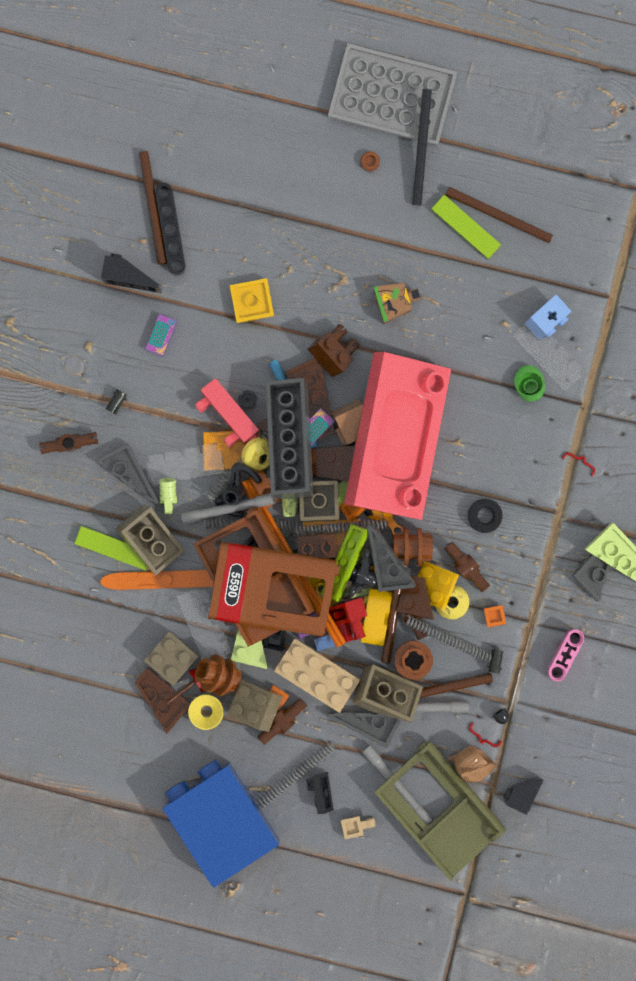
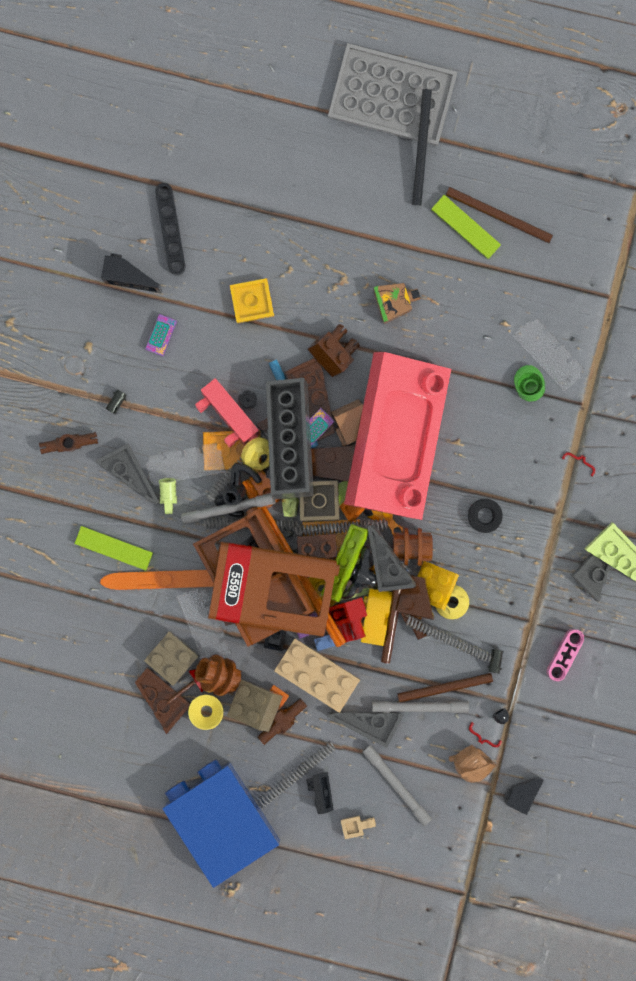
(150, 539): dark tan slope -> none
(152, 207): reddish brown piece -> none
(251, 655): yellowish green wing -> none
(370, 161): dark orange tile -> none
(387, 694): dark tan slope -> none
(423, 667): dark orange piece -> none
(459, 830): olive piece -> none
(467, 566): reddish brown pin -> none
(494, 616): orange plate -> none
(539, 322): light blue brick -> none

